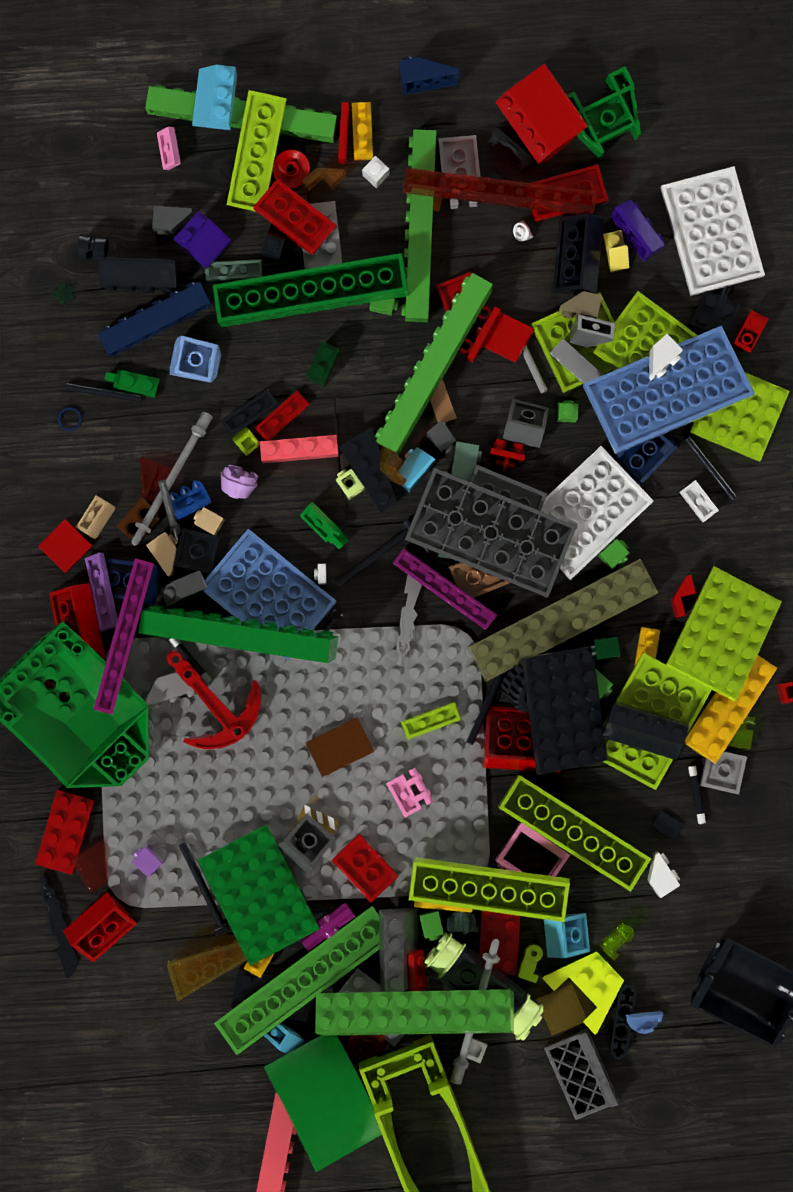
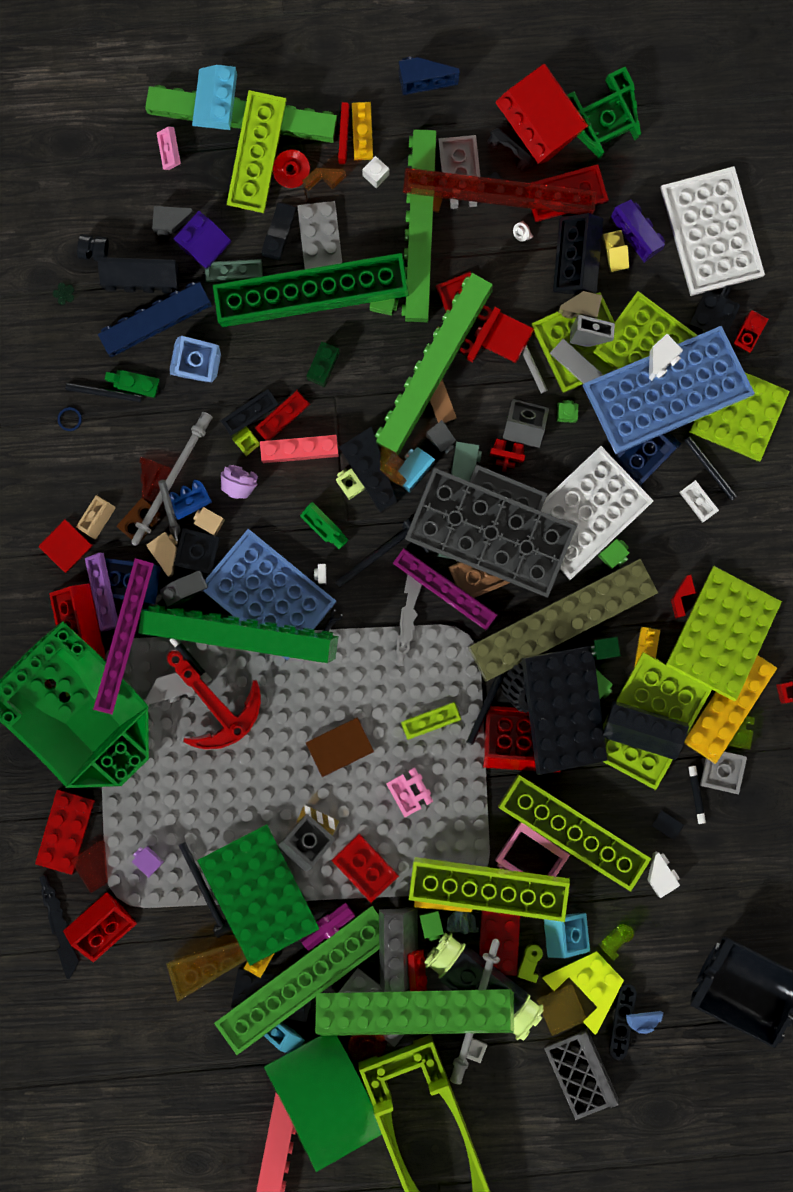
(295, 217): red plate -> none

